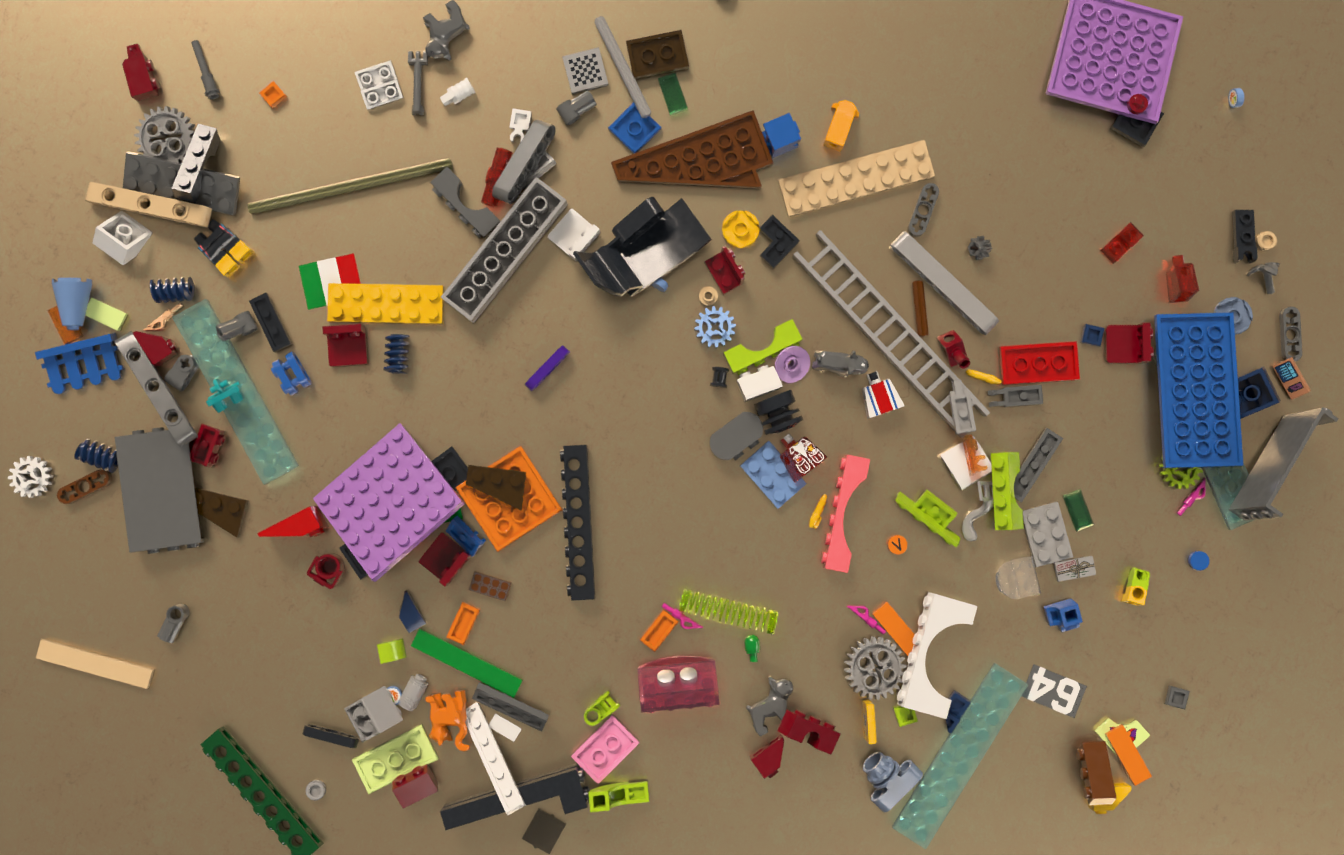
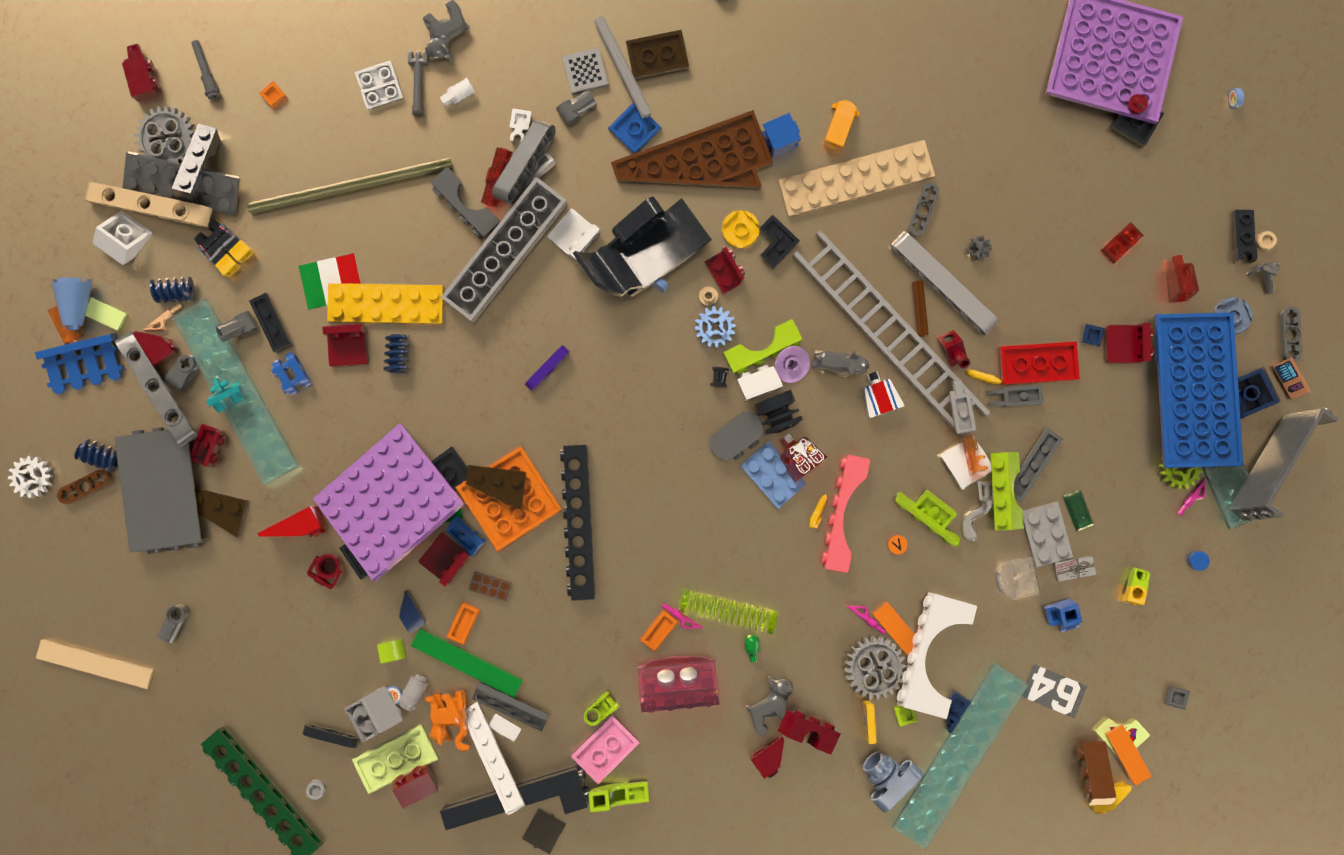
(672, 93): clear green tile -> none

